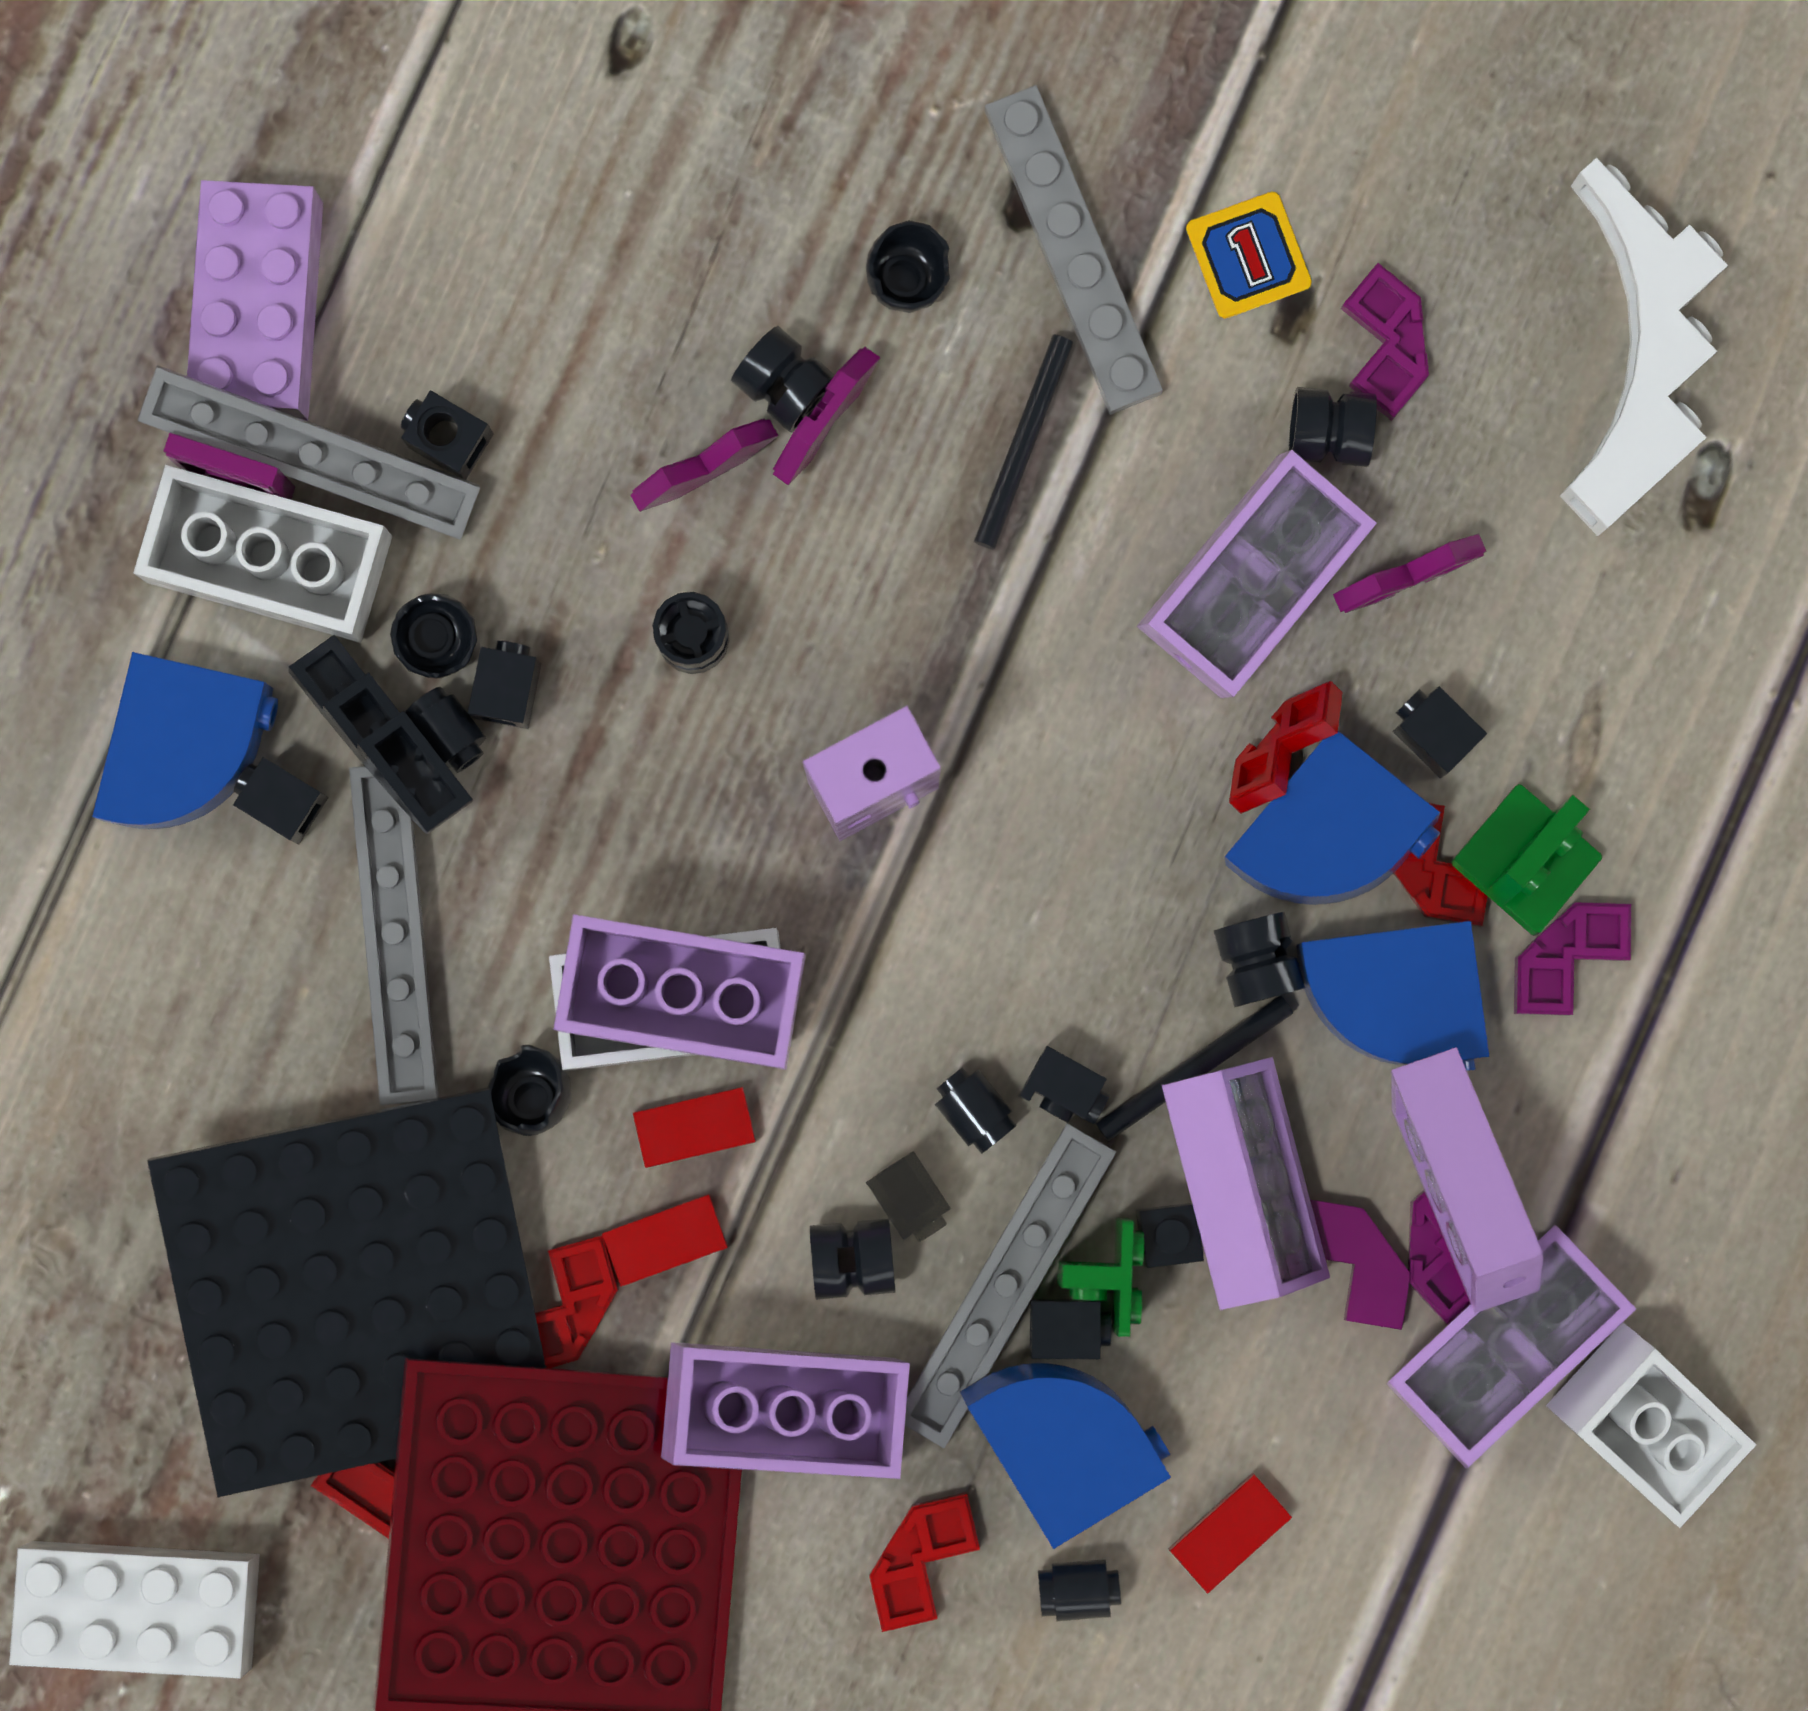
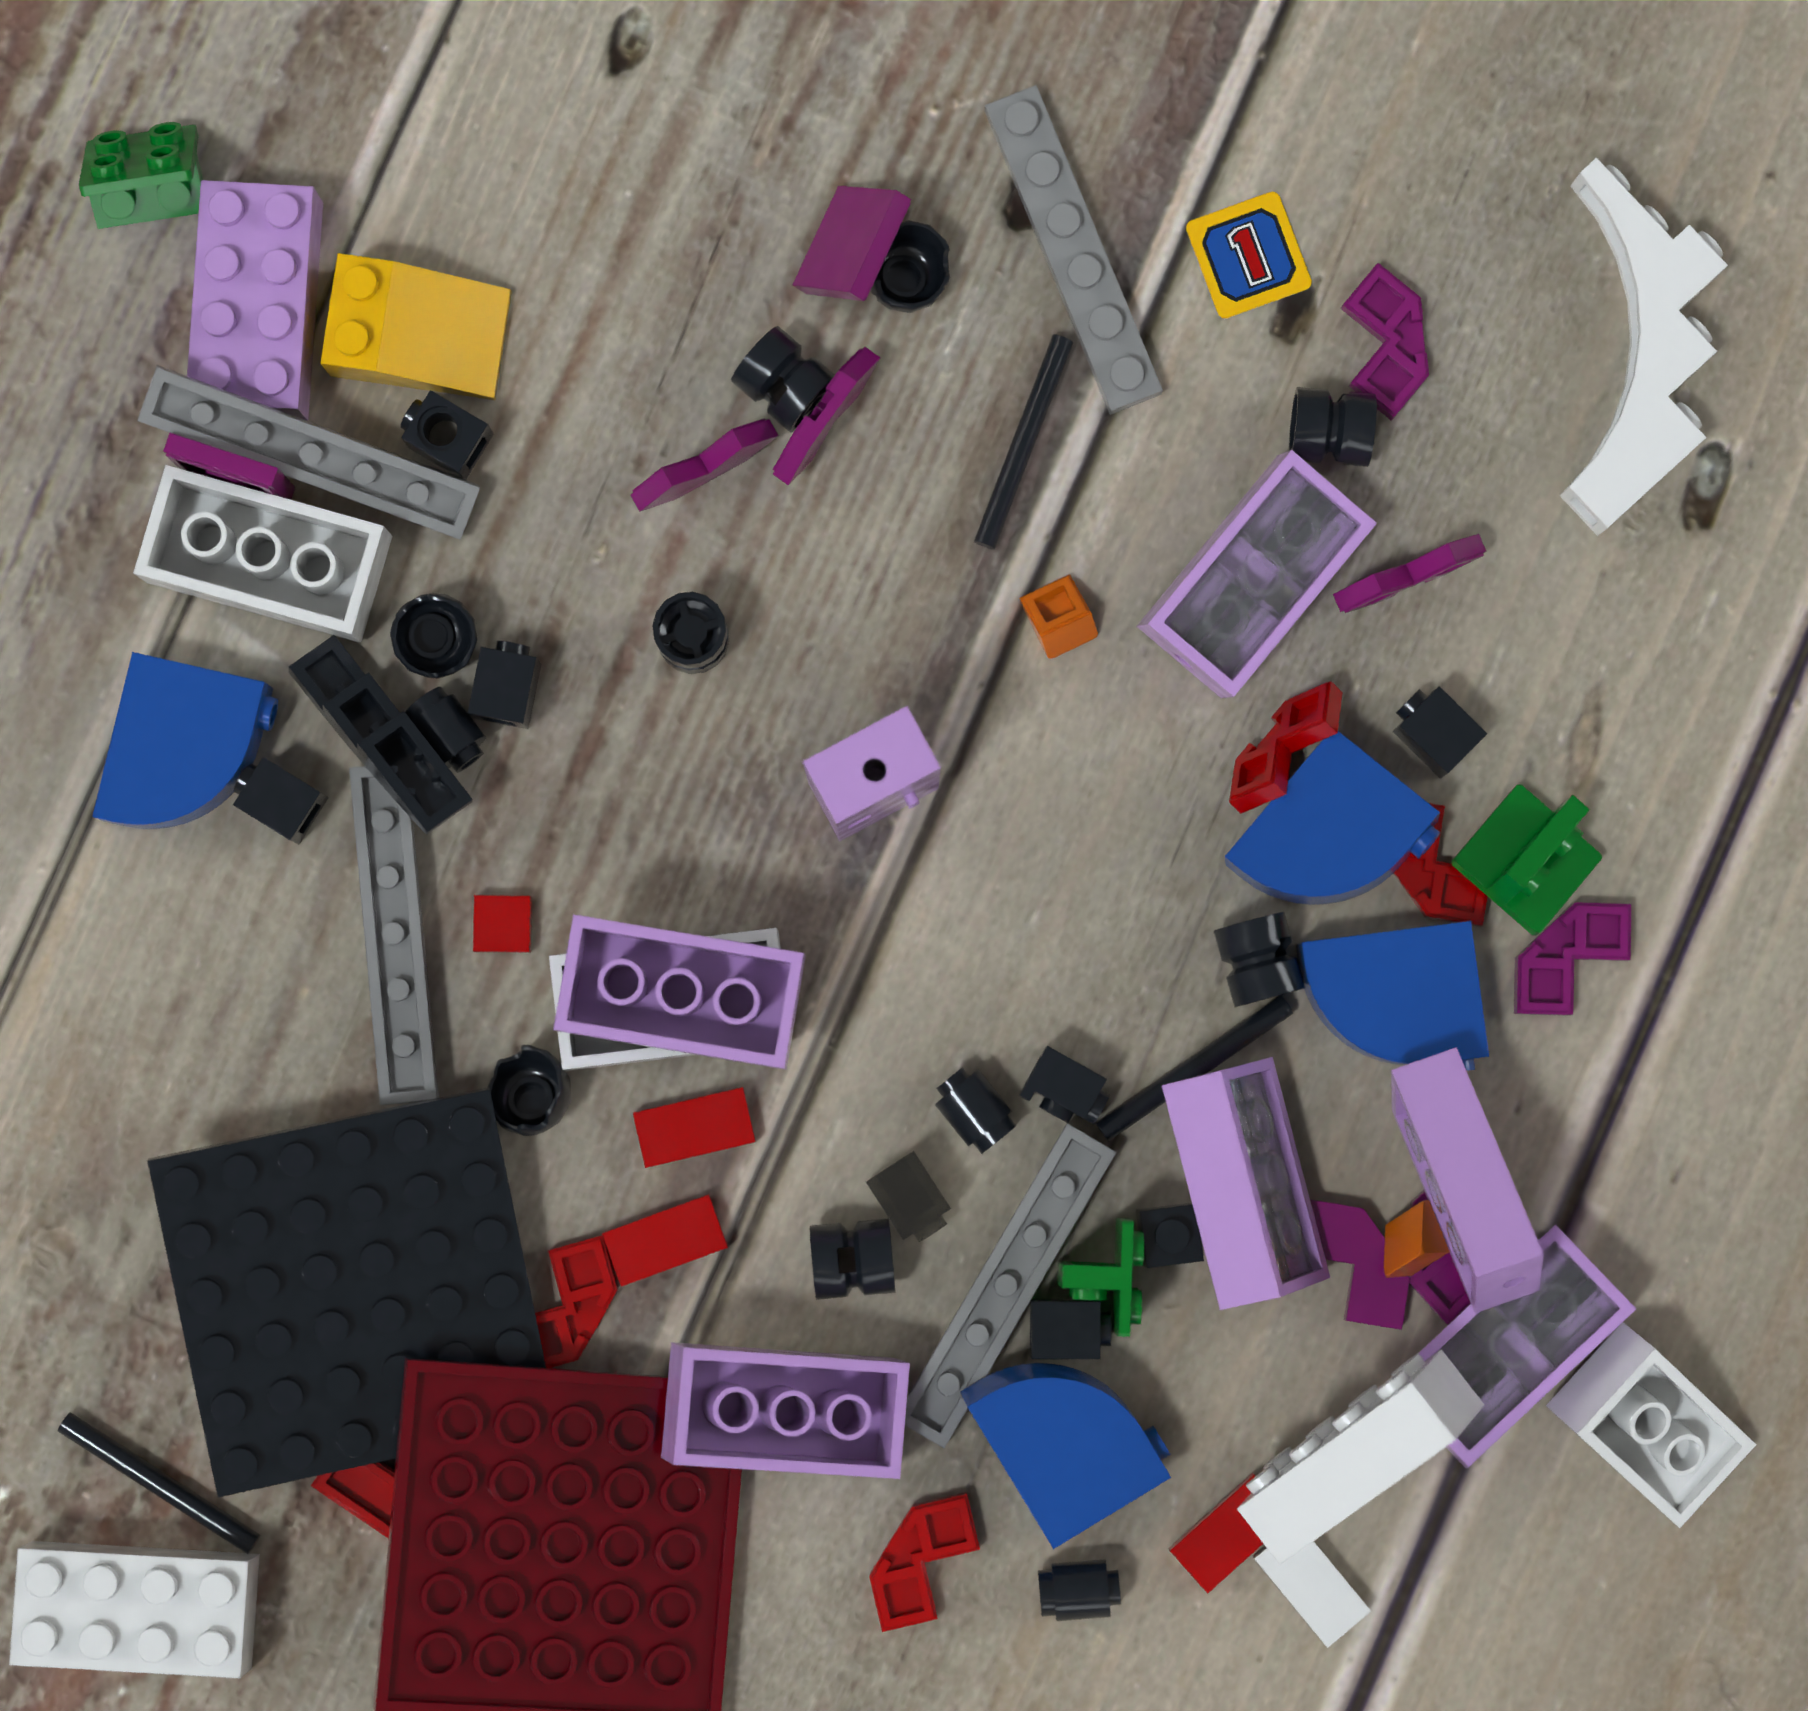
(142, 175): none -> green bracket
(159, 1483): none -> black bar
(414, 328): none -> yellow slope
(502, 924): none -> red tile
(852, 242): none -> magenta tile
(1059, 616): none -> orange slope
(1316, 1591): none -> white tile
(1359, 1453): none -> white brick
(1413, 1241): none -> orange slope

